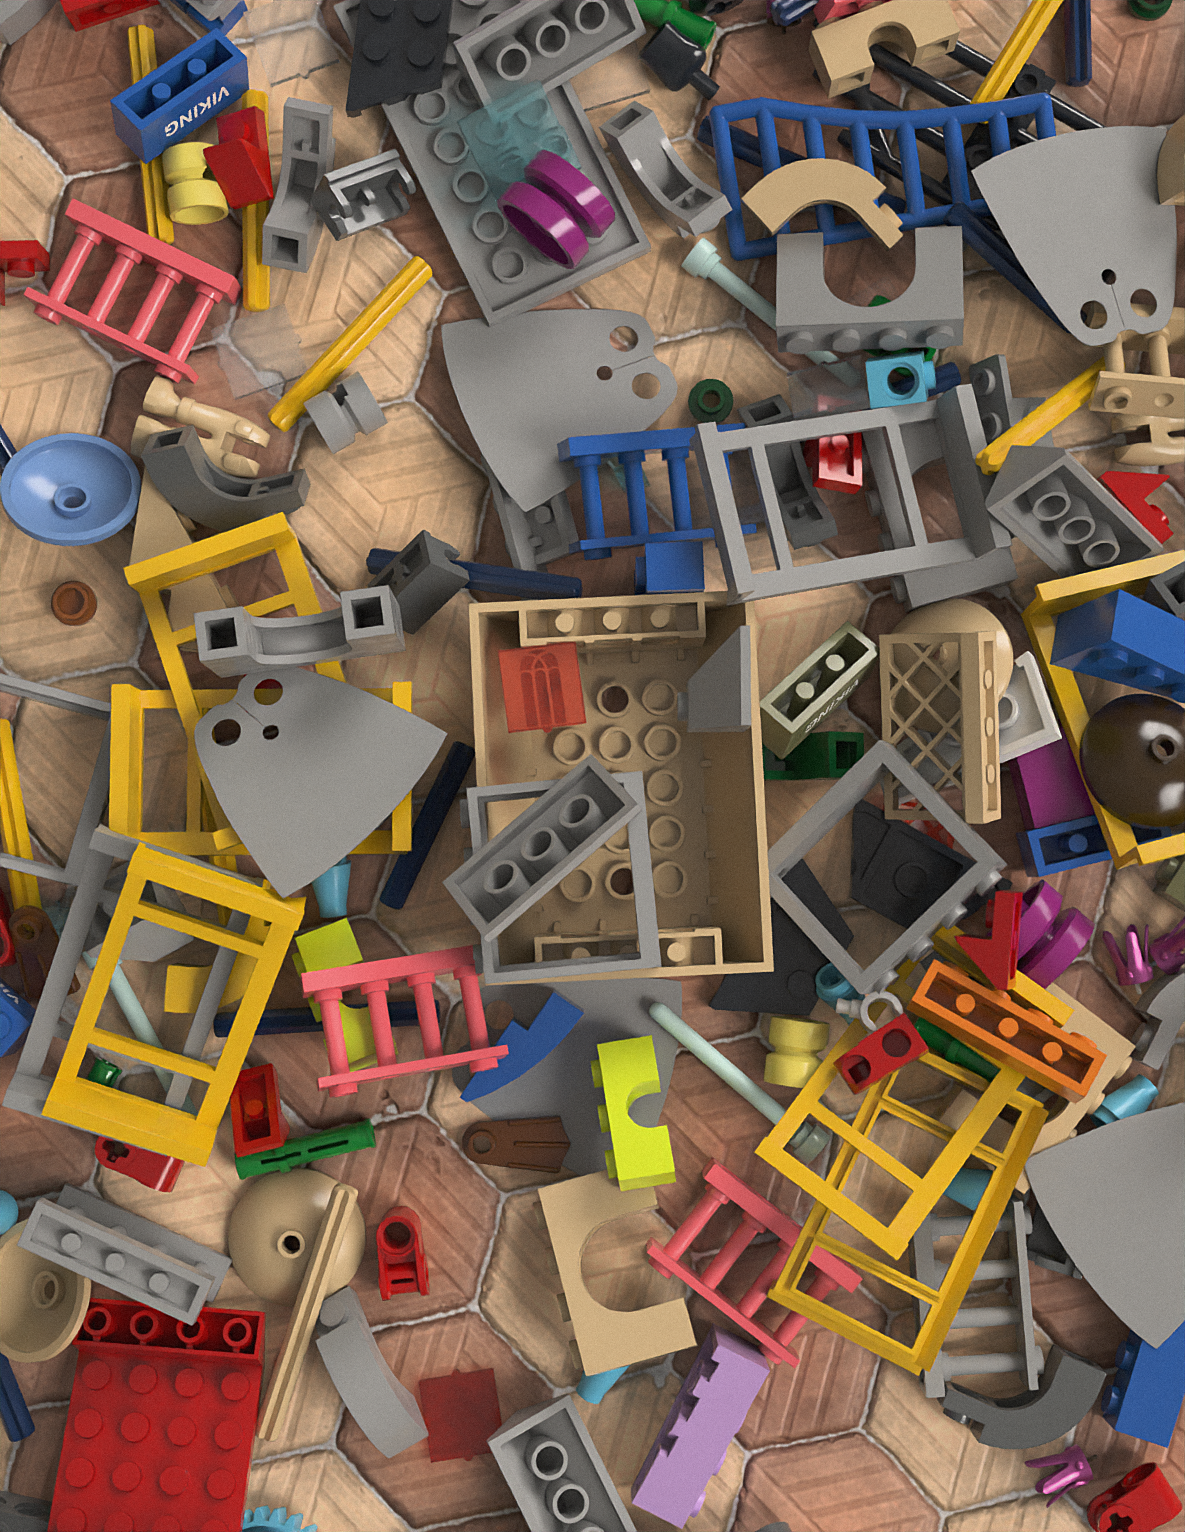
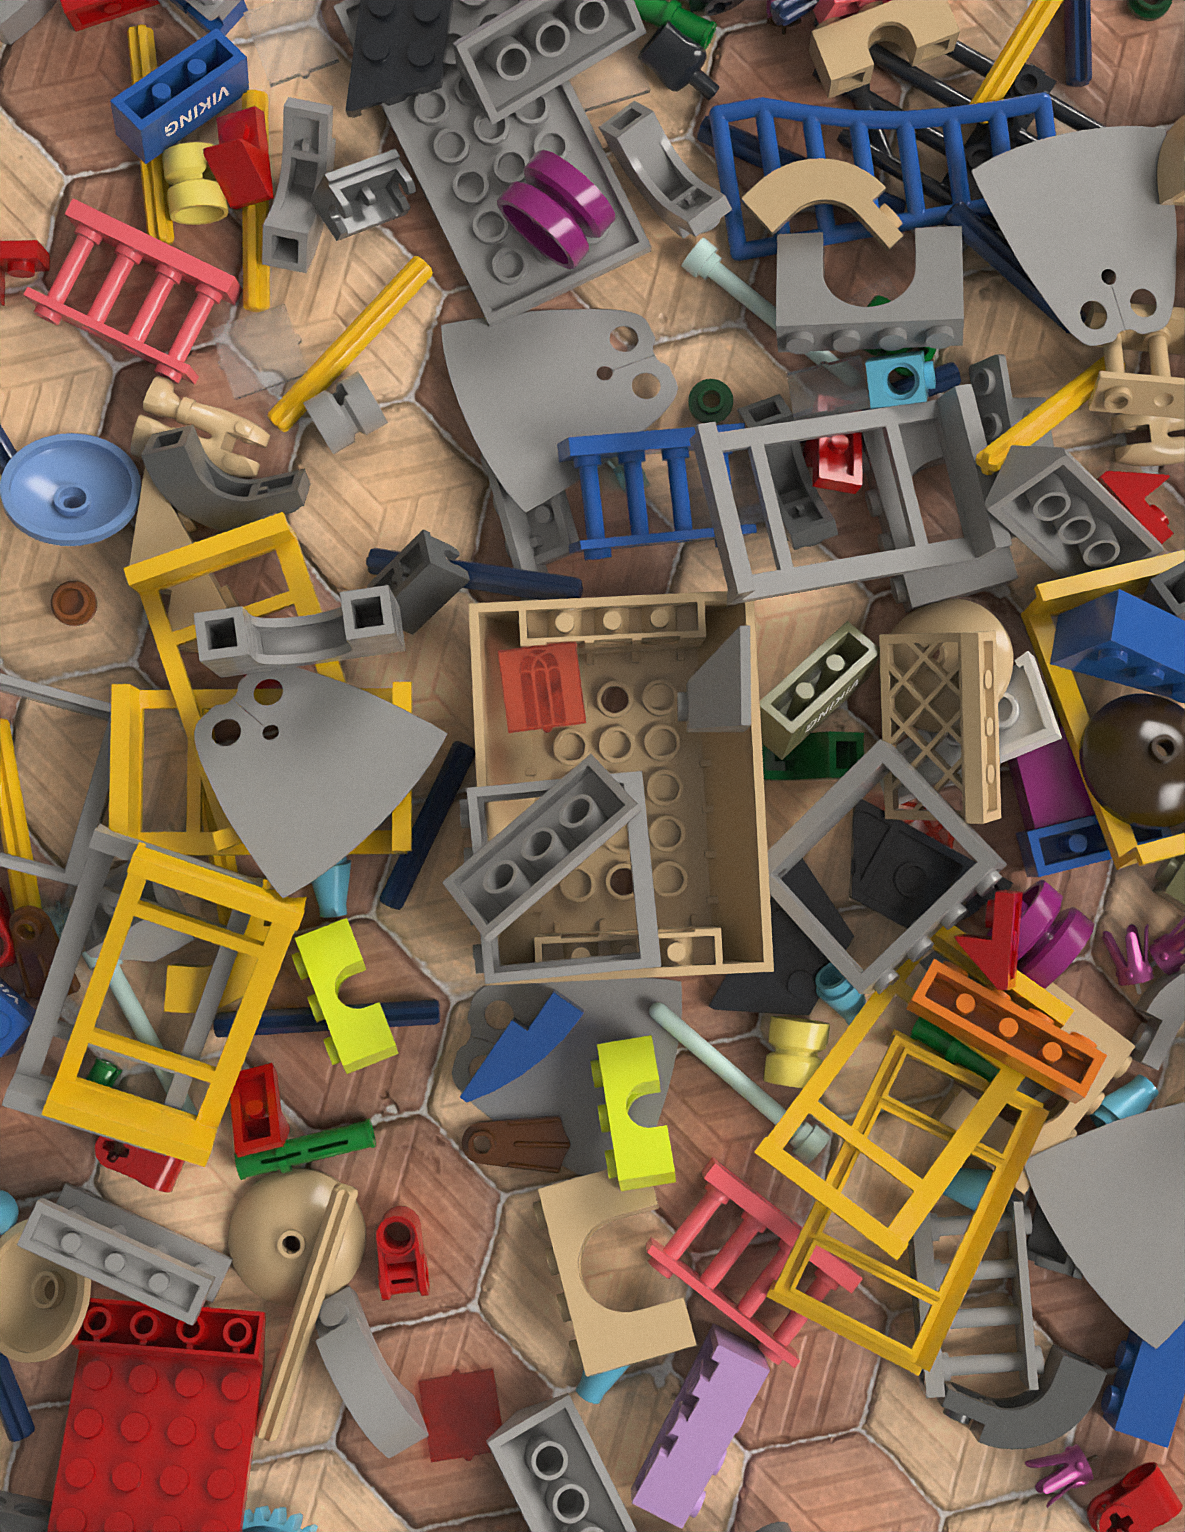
(374, 980): coral fence -> none
(511, 132): clear light blue slope -> none
(670, 568): blue brick -> none
(858, 1008): white piece -> none
(881, 1054): red leg -> none

